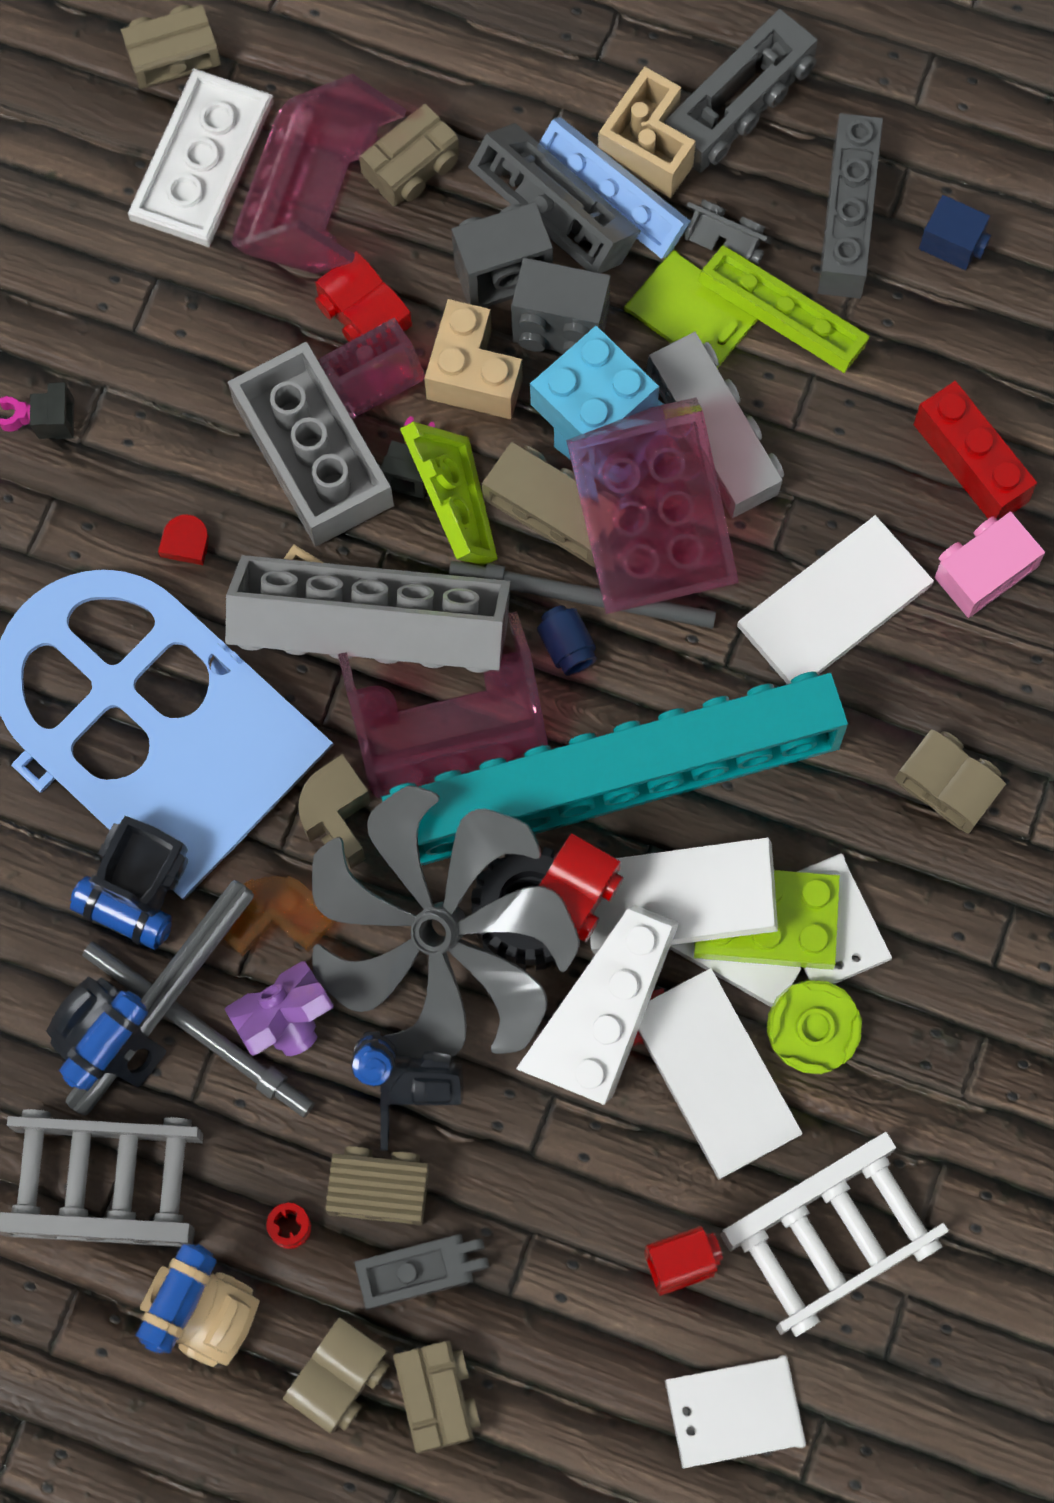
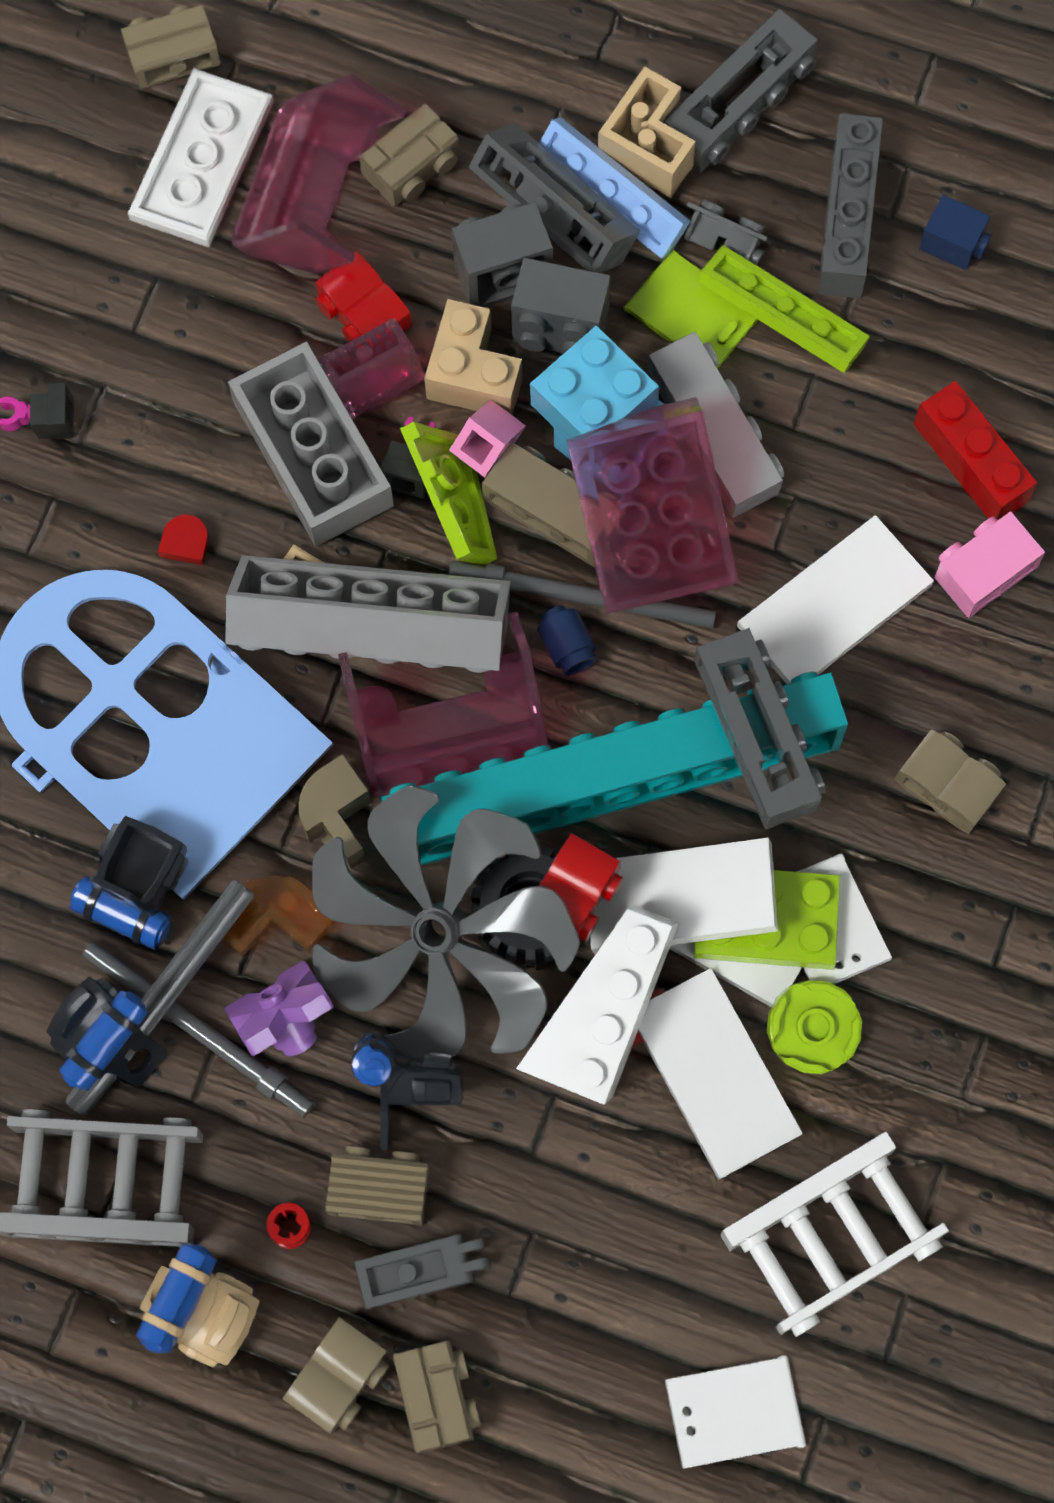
(486, 437): none -> bright pink brick
(683, 1259): red brick -> none
(730, 658): none -> dark grey brick

